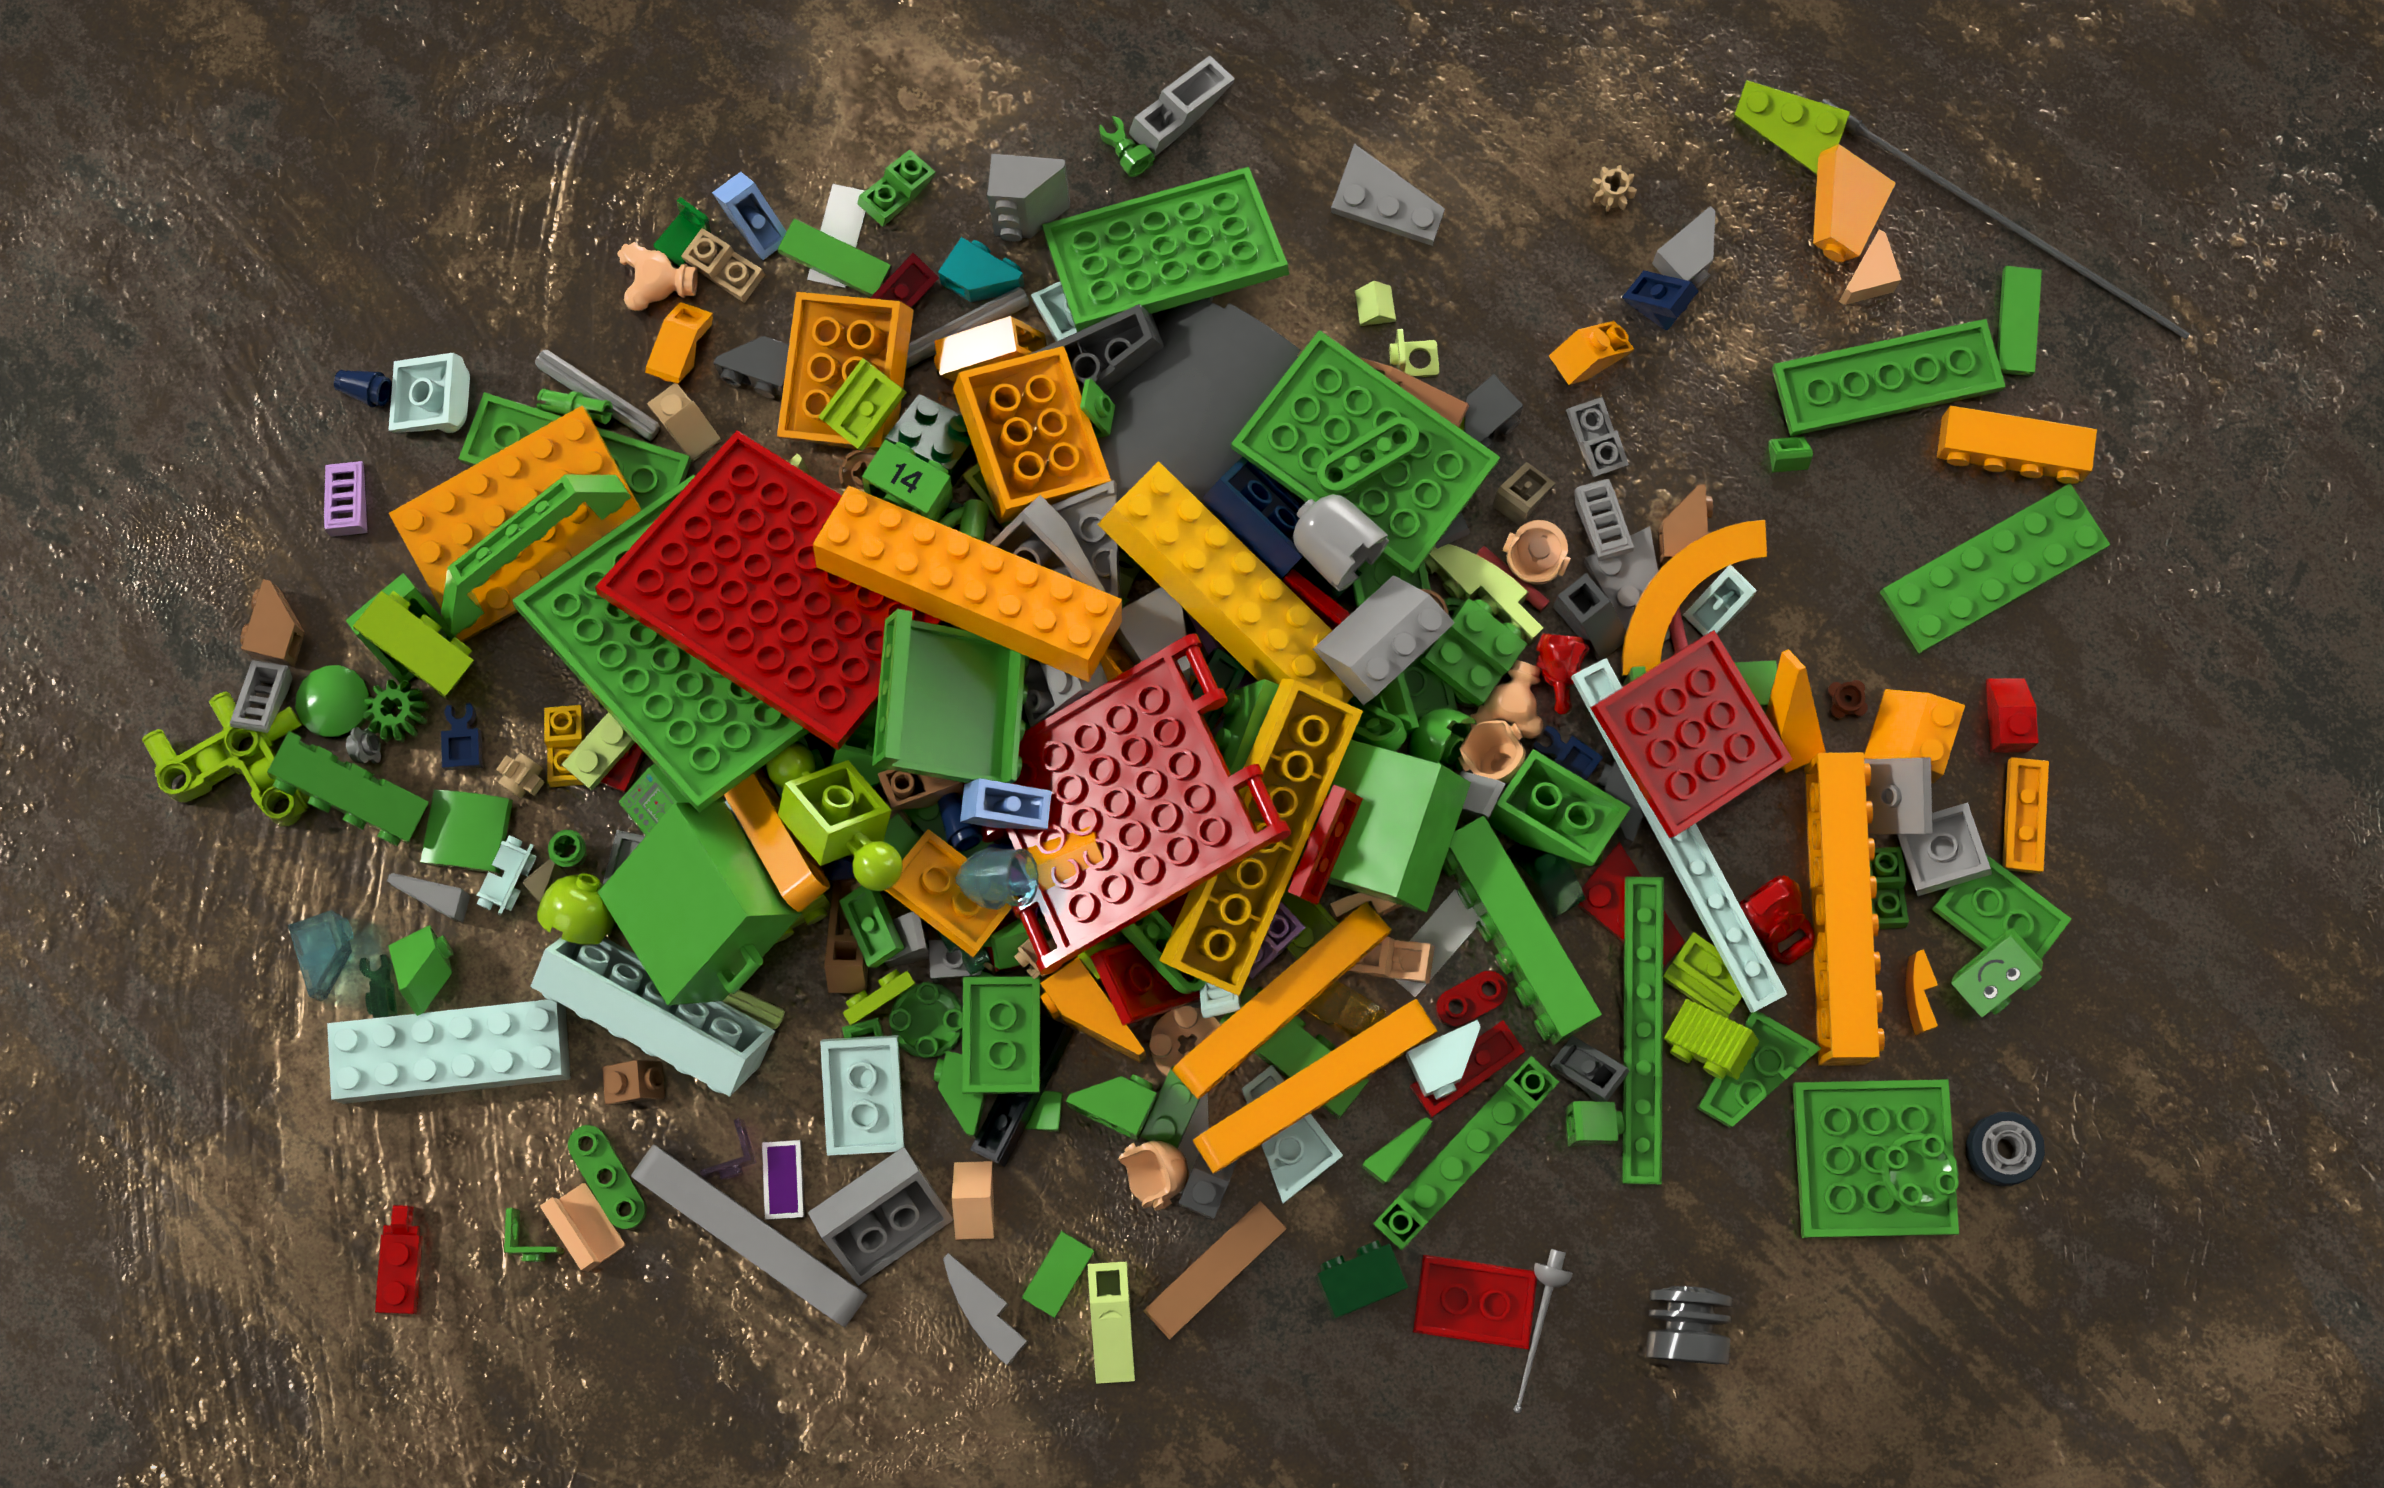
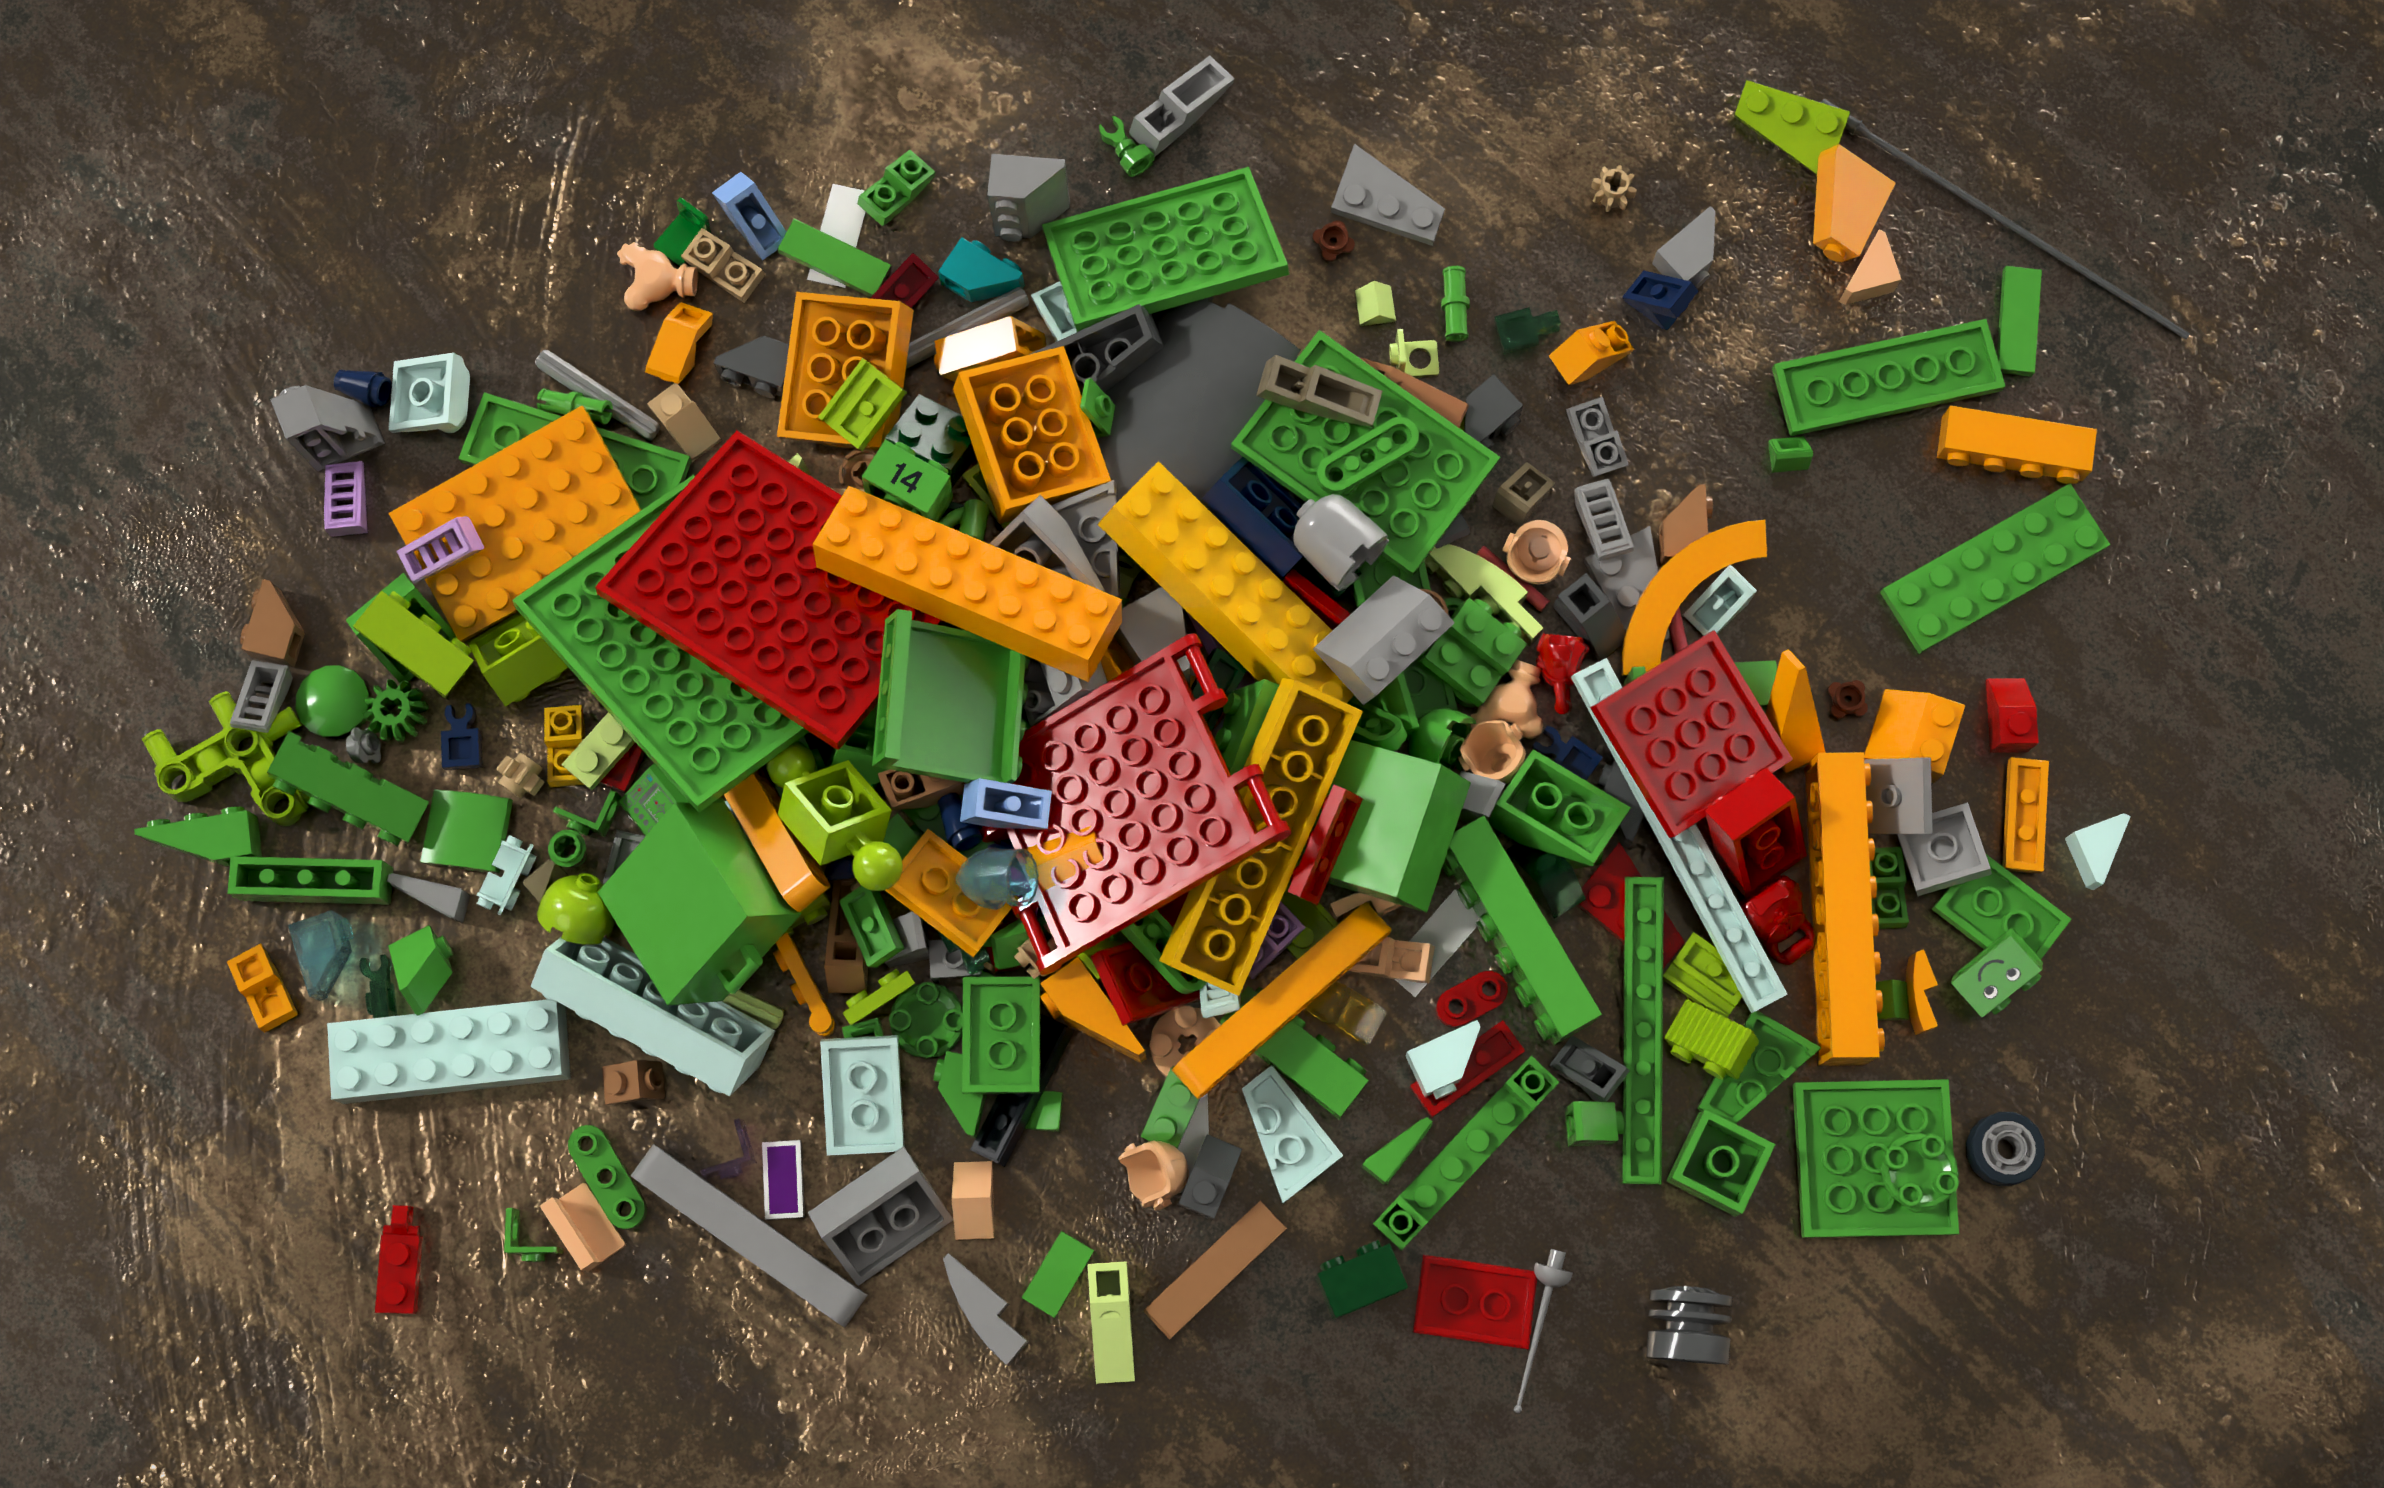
(208, 837): none -> bright green slope
(262, 987): none -> light orange slope
(310, 880): none -> bright green brick
(325, 425): none -> light grey wedge
(461, 538): none -> lavender slope
(515, 659): none -> lime slope
(601, 493): bright green slope -> none
(603, 822): none -> bright green bracket
(804, 988): none -> light orange plate
(1117, 1104): bright green slope -> none
(1314, 1086): light orange beam -> none
(1318, 392): none -> dark tan slope
(1339, 232): none -> copper plate
(1455, 303): none -> bright green pin
(1520, 330): none -> clear green plate
(1720, 1162): none -> bright green brick
(1756, 832): none -> red brick
(1894, 1000): none -> bright green slope
(2096, 847): none -> light aqua slope

